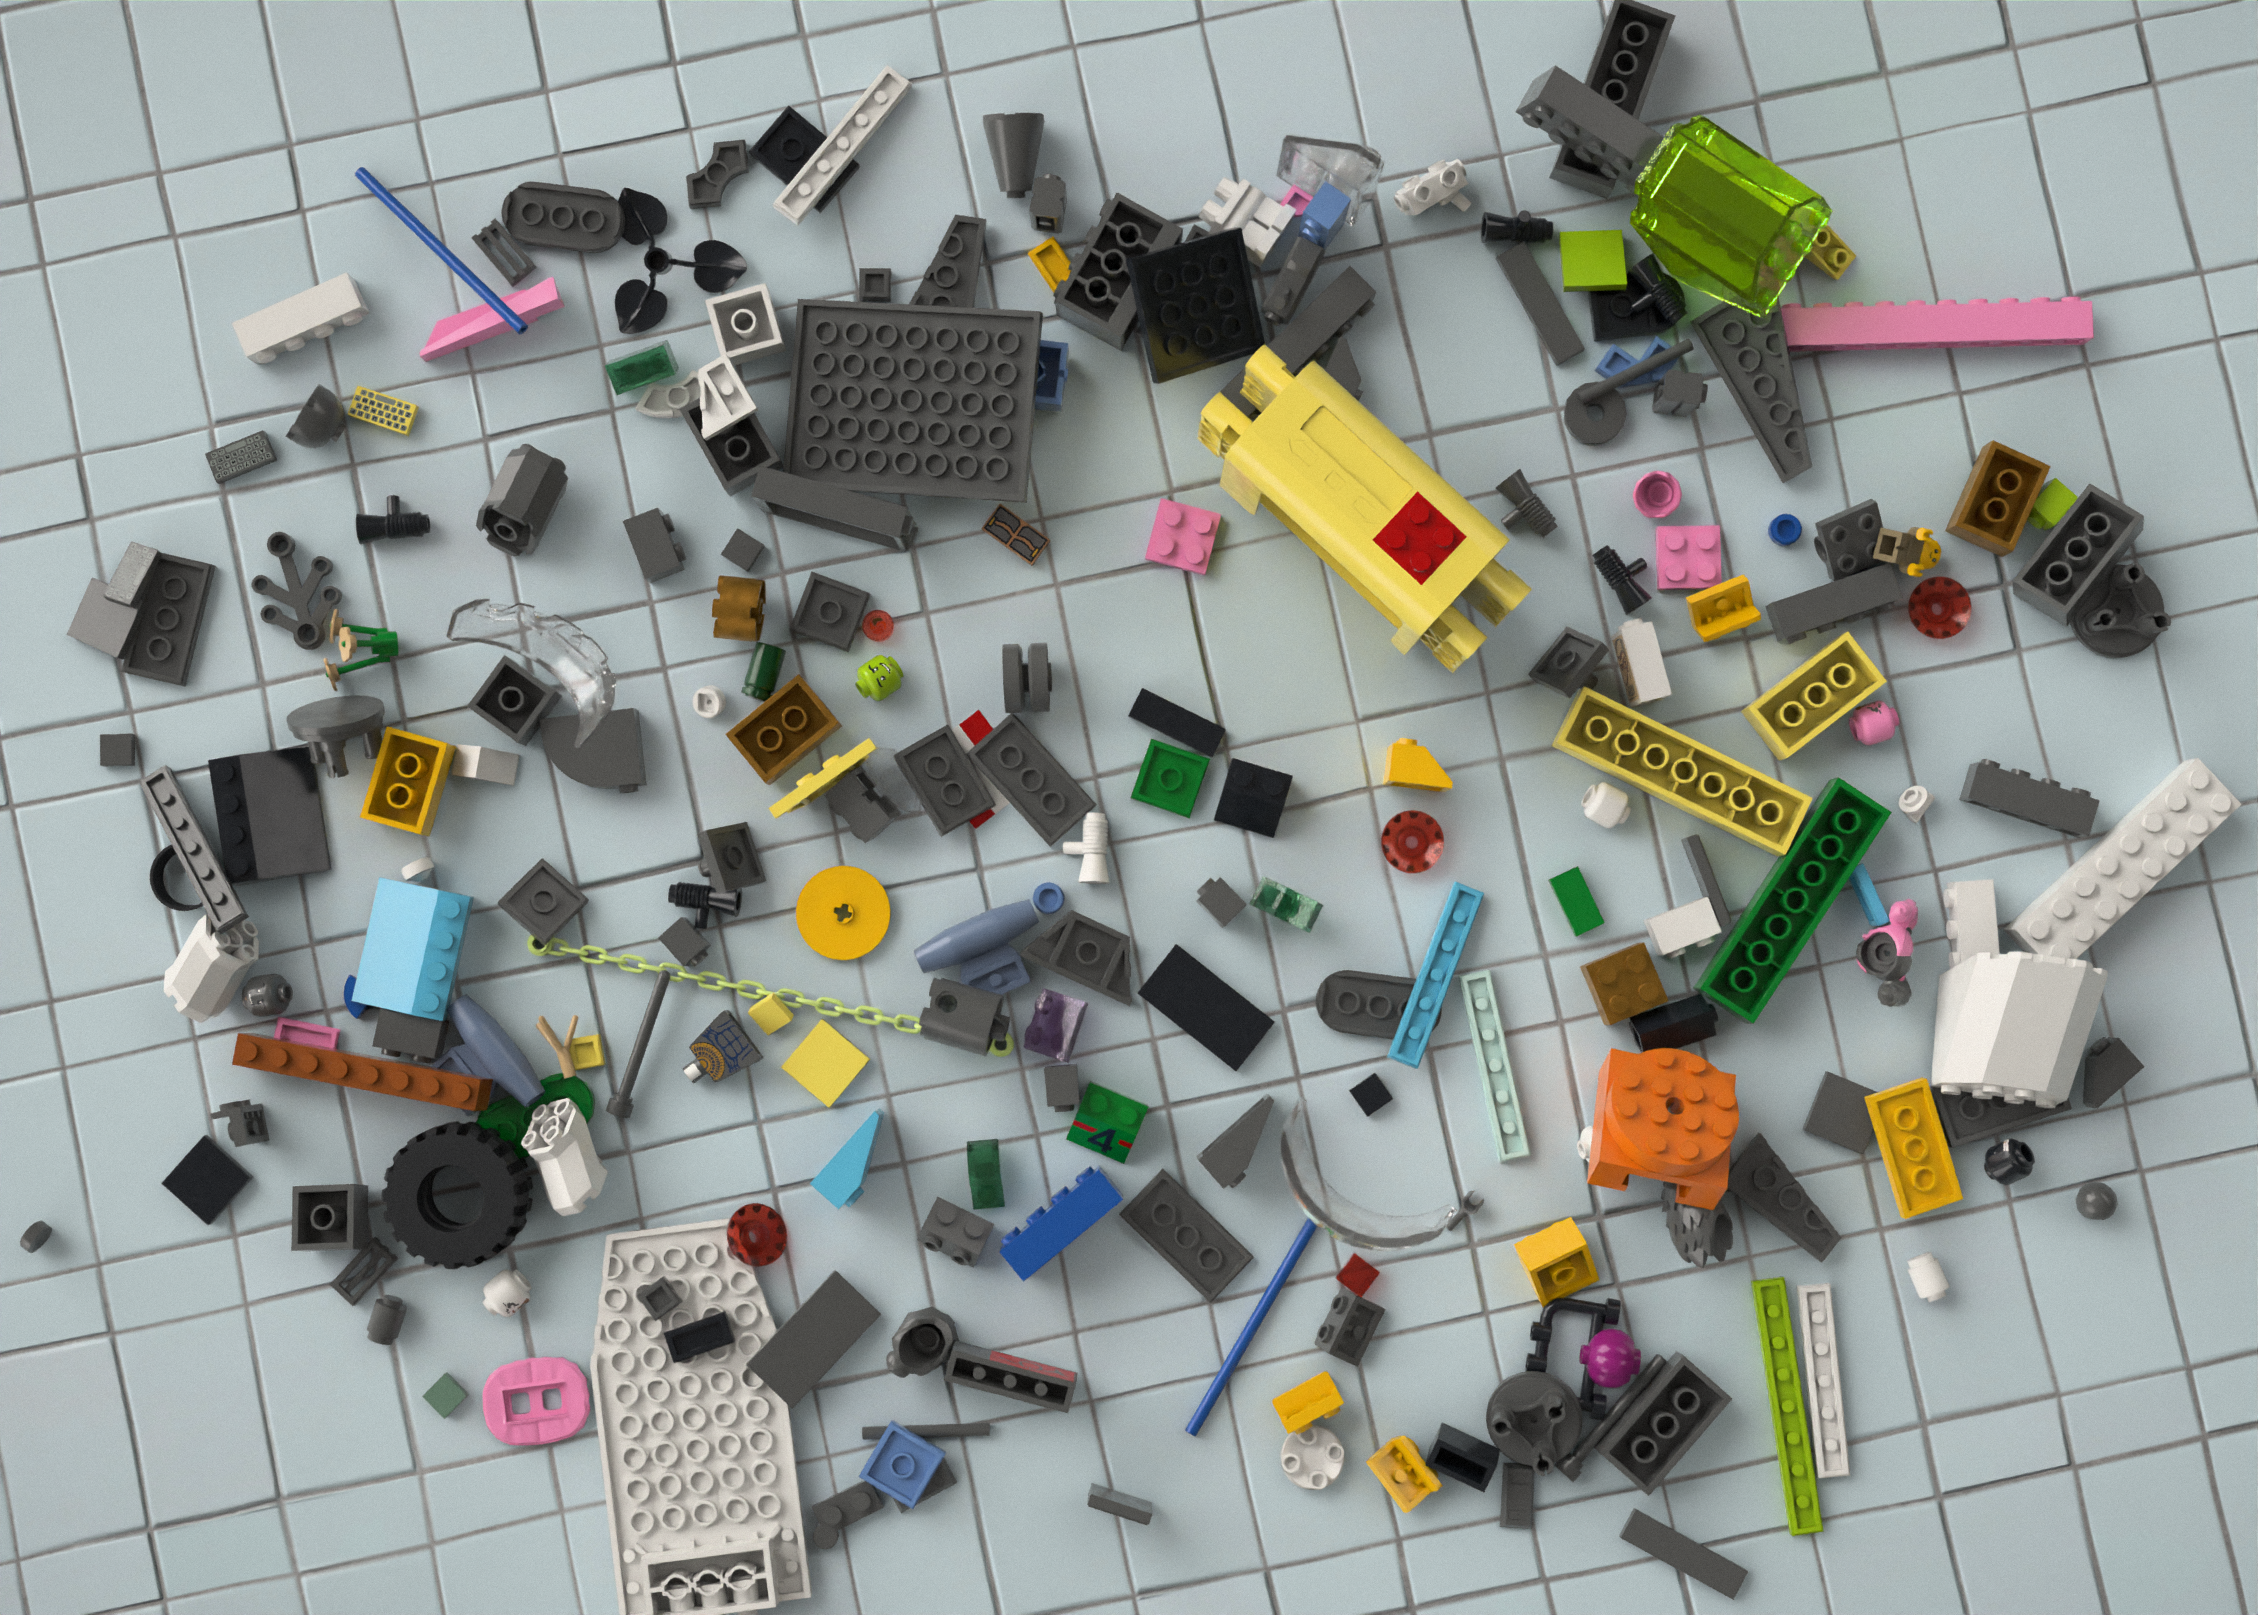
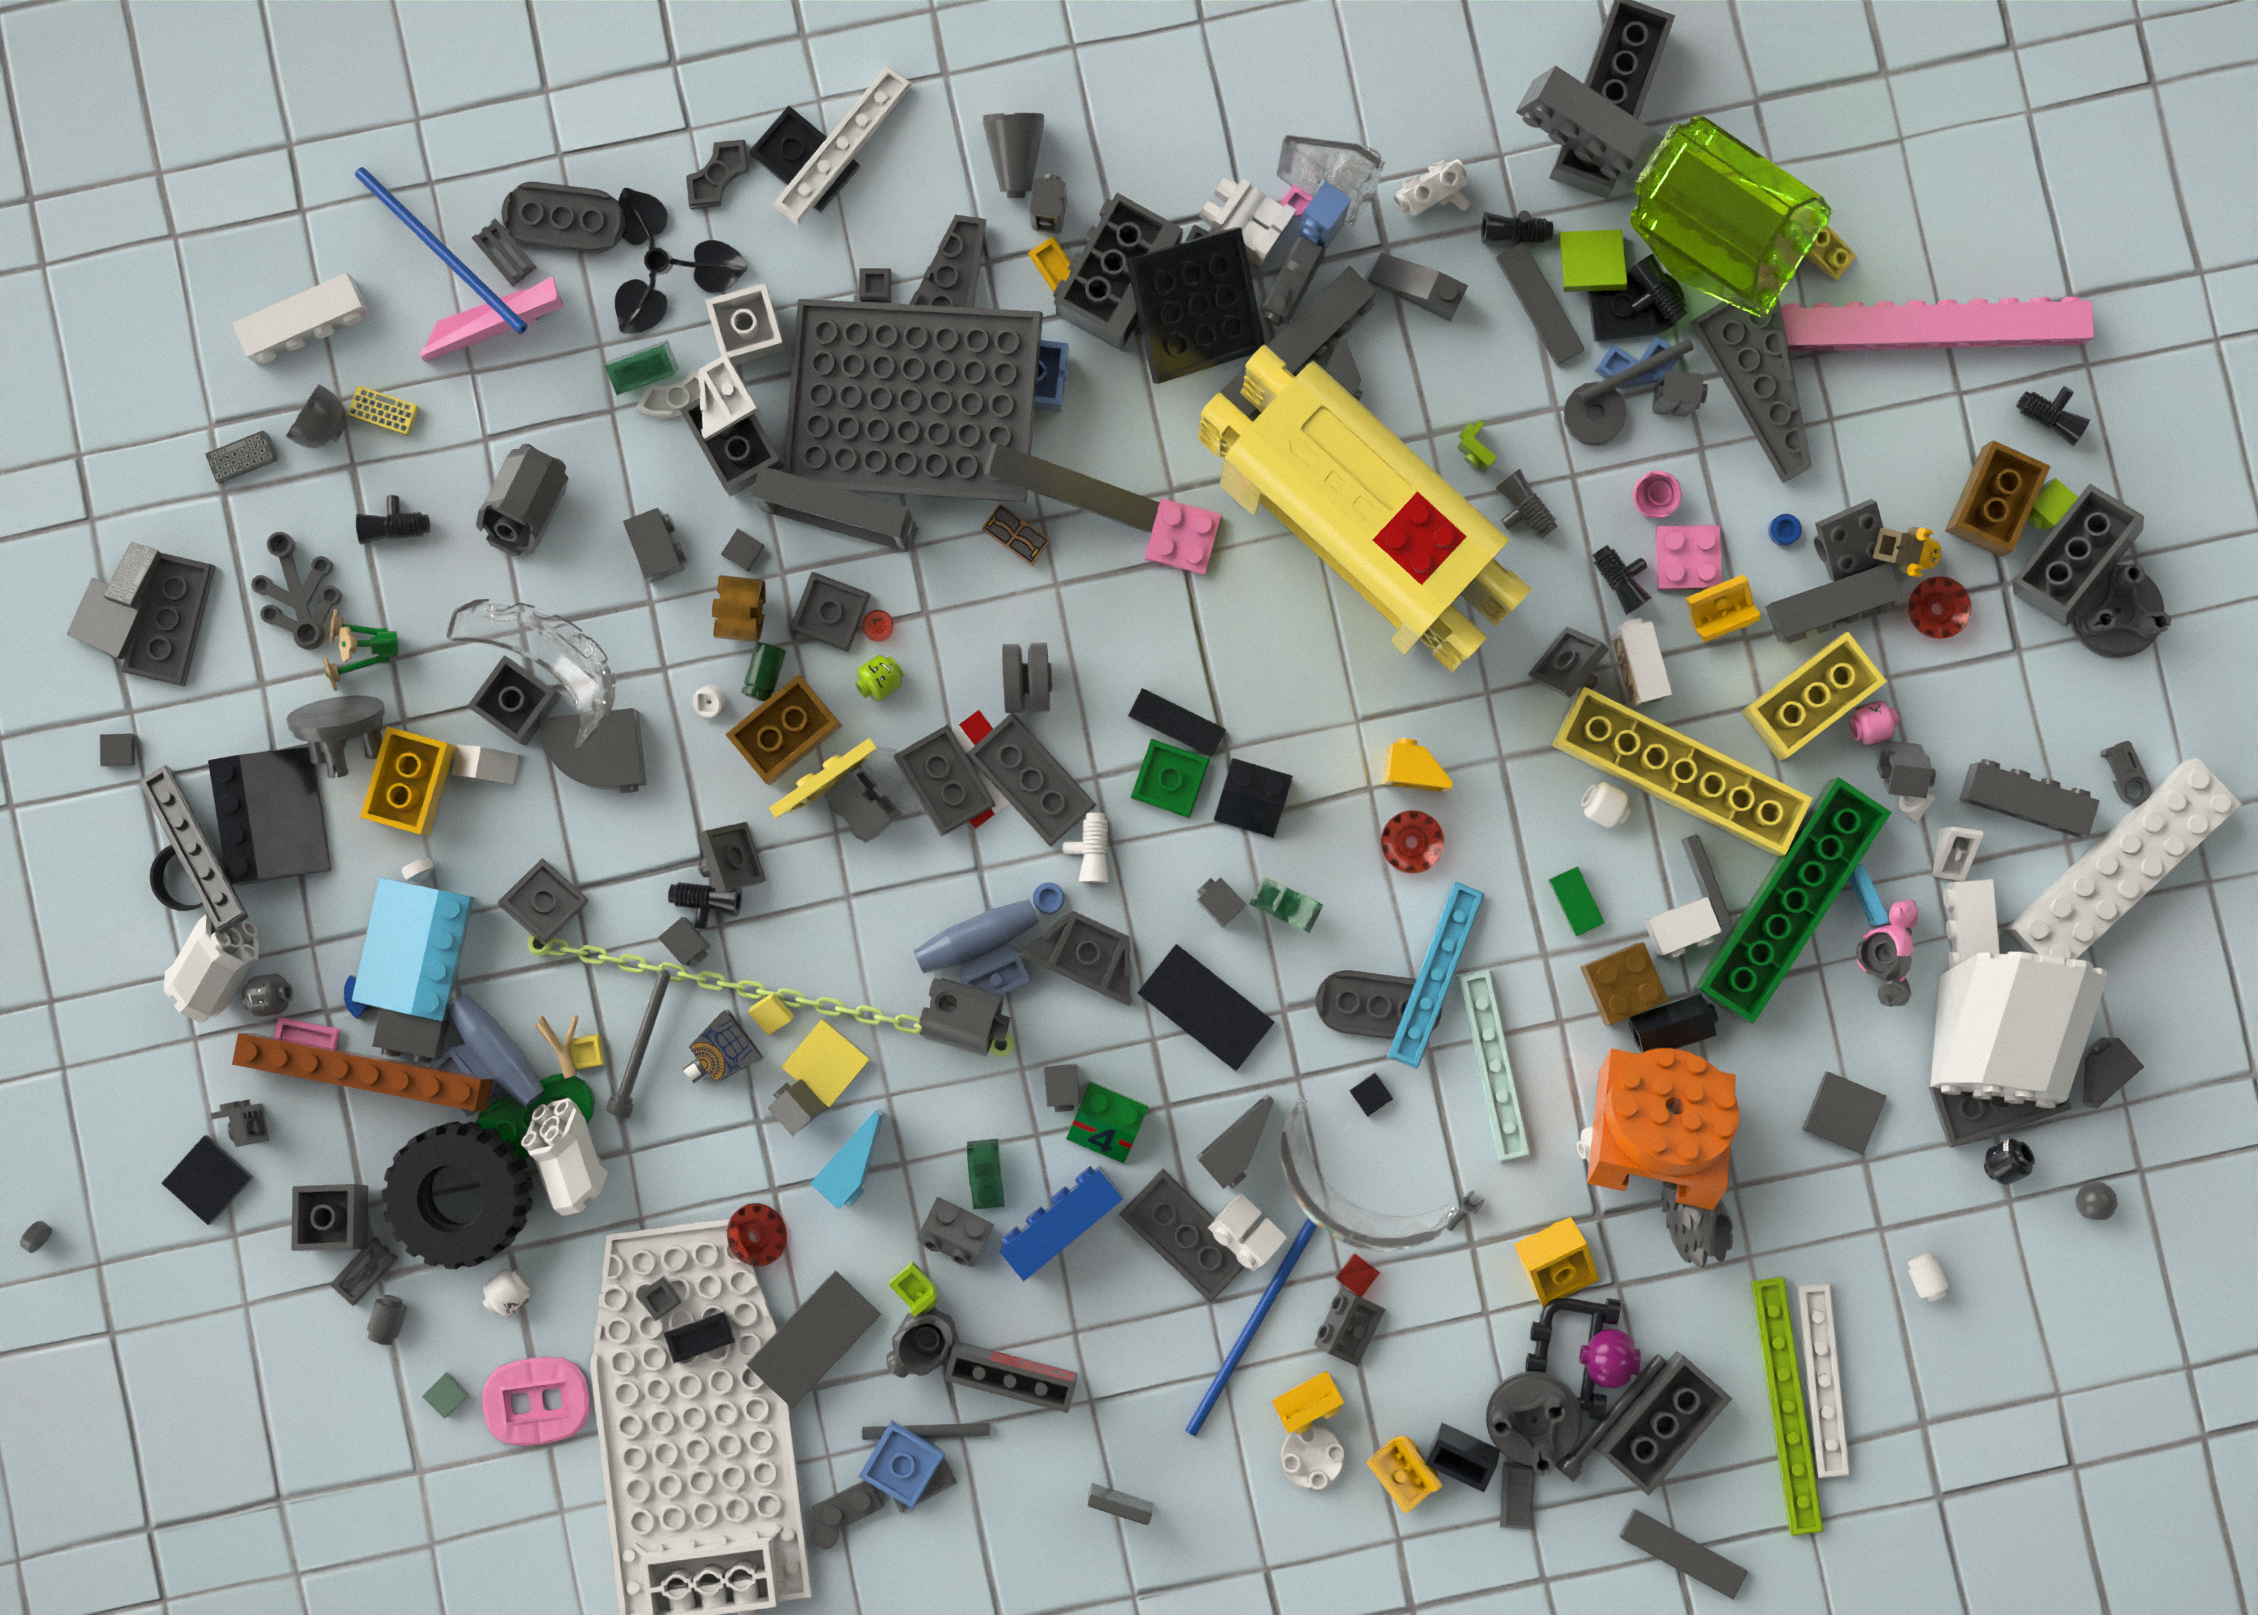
(796, 1106): none -> brick
(832, 890): yellow piece -> none
(915, 1289): none -> lime bracket
(1055, 1025): clear purple bracket -> none
(1071, 487): none -> dark grey tile
(1246, 1239): none -> white piece
(1418, 285): none -> dark grey slope
(1476, 453): none -> lime bracket
(1773, 1192): dark grey wing -> none
(1905, 769): none -> dark grey brick
(1913, 1147): yellow plate -> none
(1955, 852): none -> white slope
(2052, 415): none -> black piece
(2127, 769): none -> dark grey piece

